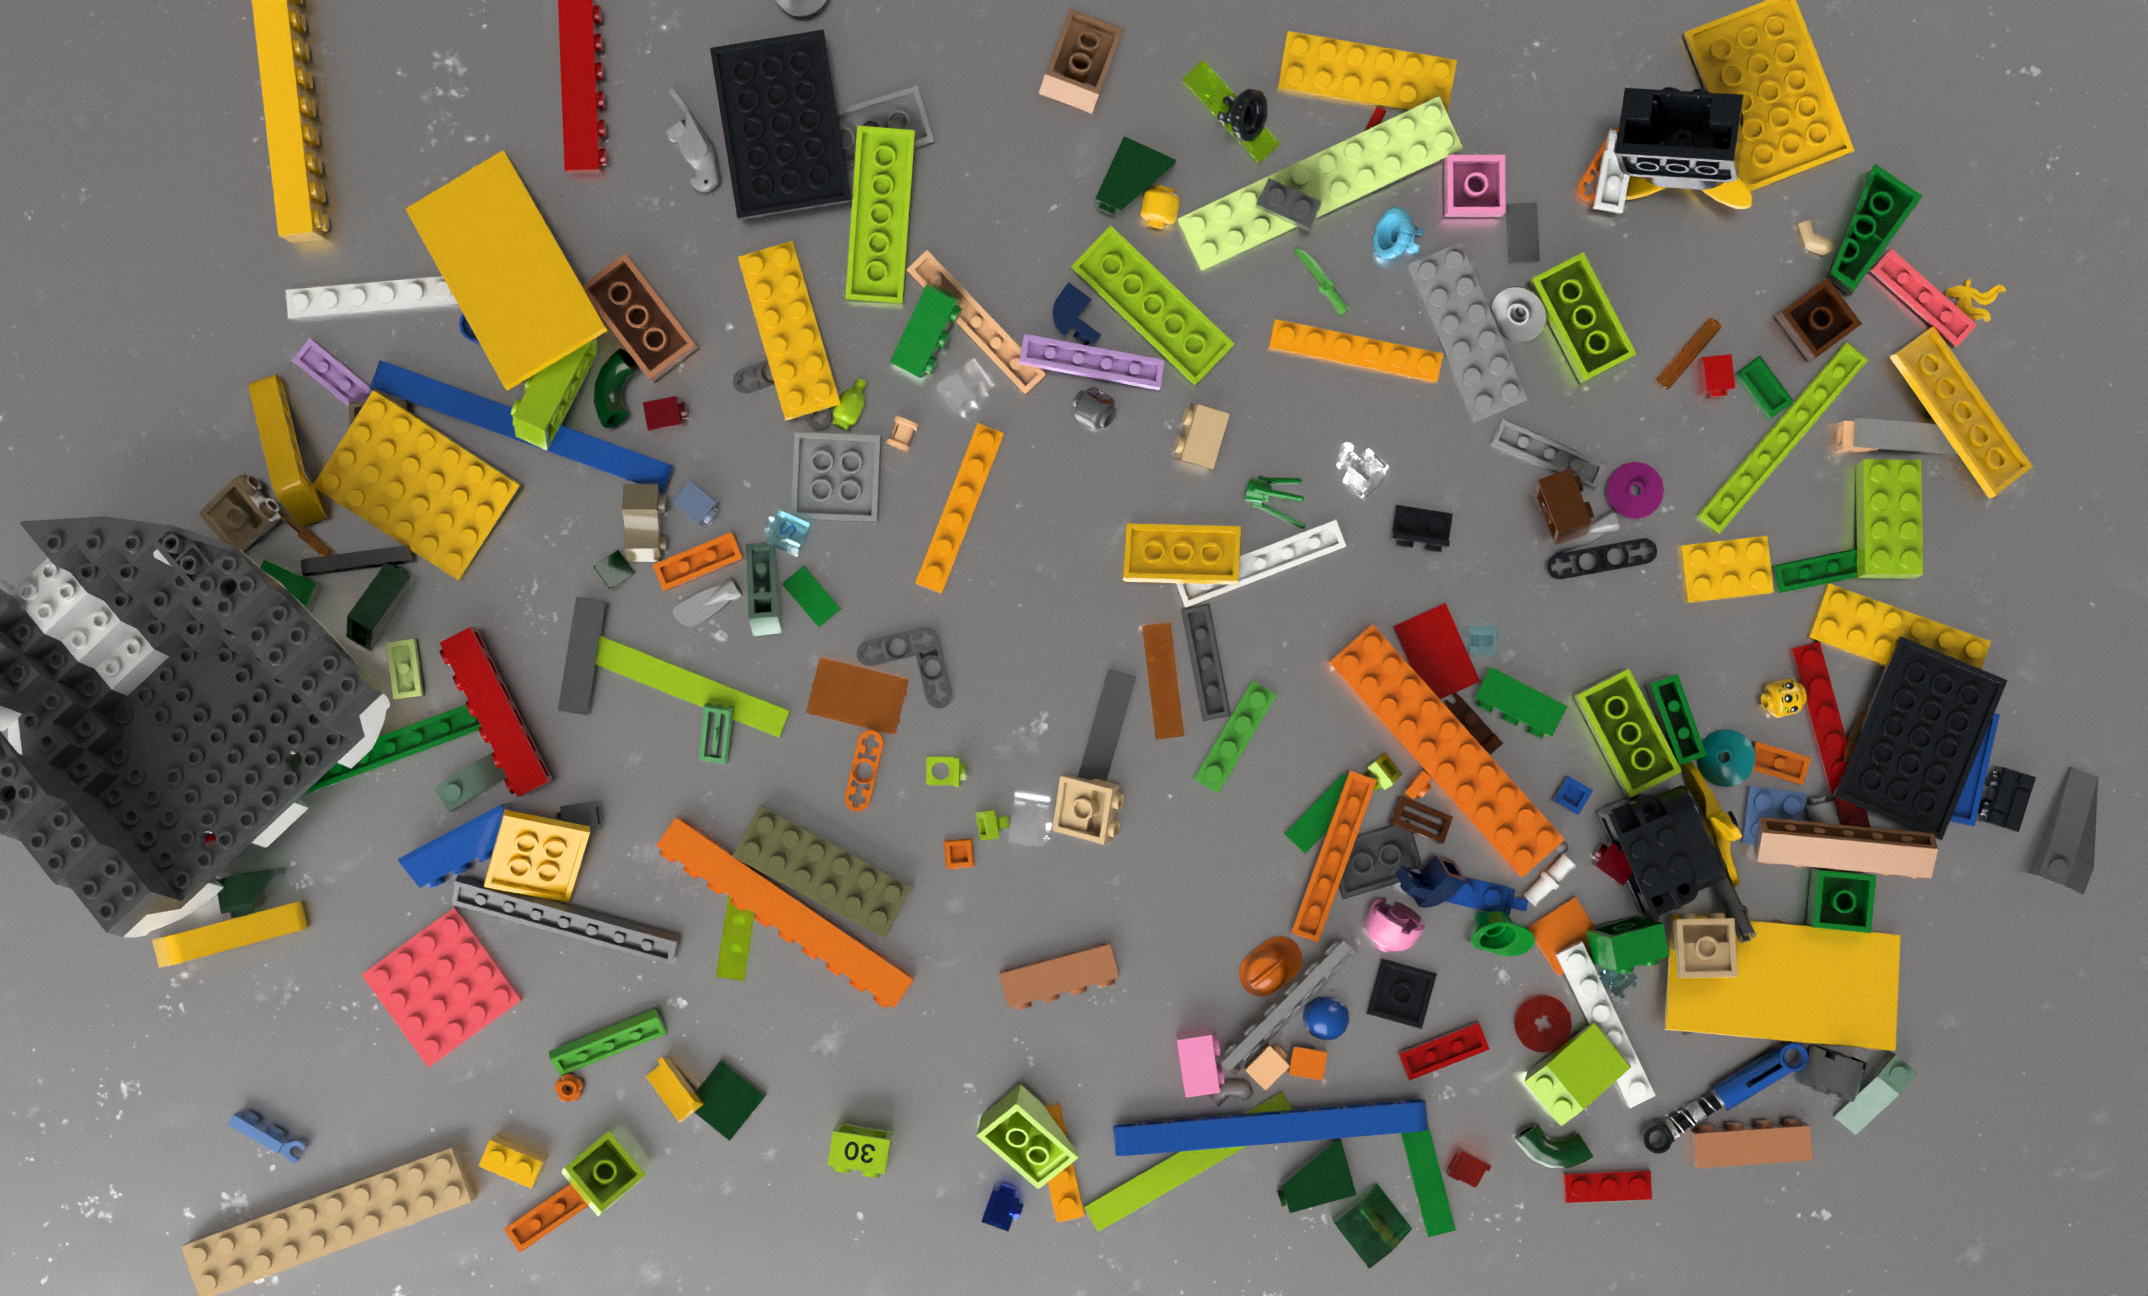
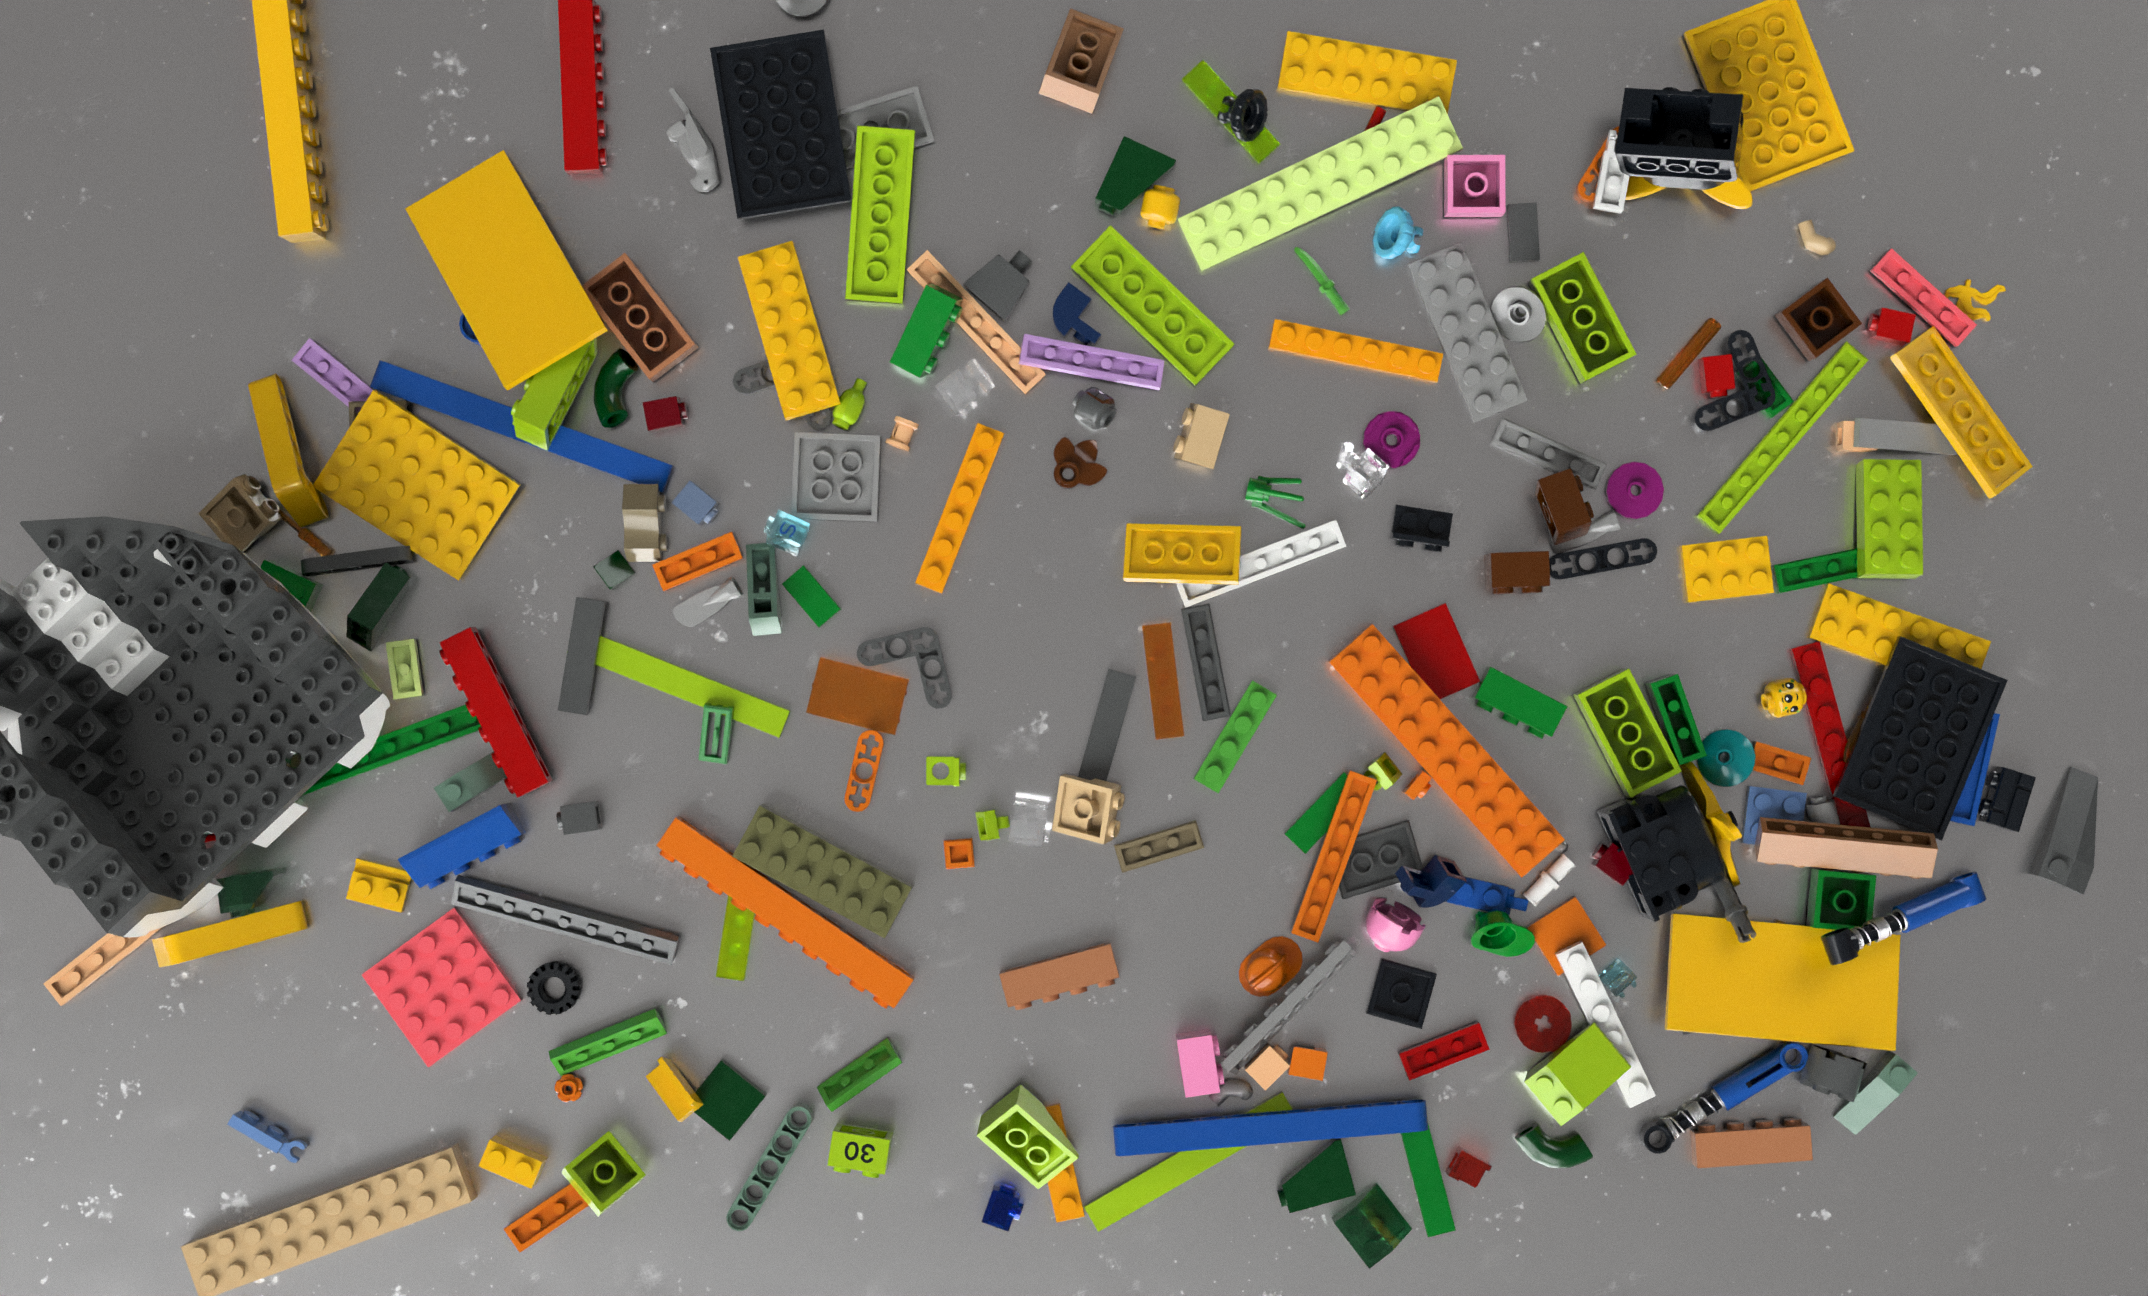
(92, 965): none -> light nougat plate
(368, 297): white plate -> none
(379, 885): none -> yellow plate
(536, 856): yellow plate -> none
(536, 990): none -> black tyre
(766, 1180): none -> sand green beam
(859, 1074): none -> bright green plate
(1000, 284): none -> dark grey torso
(1080, 460): none -> reddish brown plate
(1158, 846): none -> dark tan tile
(1289, 204): dark grey brick -> none
(1325, 1018): blue hair -> none
(1398, 812): reddish brown tile -> none
(1402, 428): none -> magenta plate
(1474, 724): reddish brown piece -> none
(1483, 640): clear light blue tile -> none
(1517, 570): none -> reddish brown brick
(1572, 795): blue plate -> none
(1607, 1186): red plate -> none
(1628, 944): green brick -> none
(1705, 946): tan plate -> none
(1746, 395): none -> black beam
(1875, 221): green wedge -> none
(1891, 326): none -> red brick
(1959, 893): none -> piece

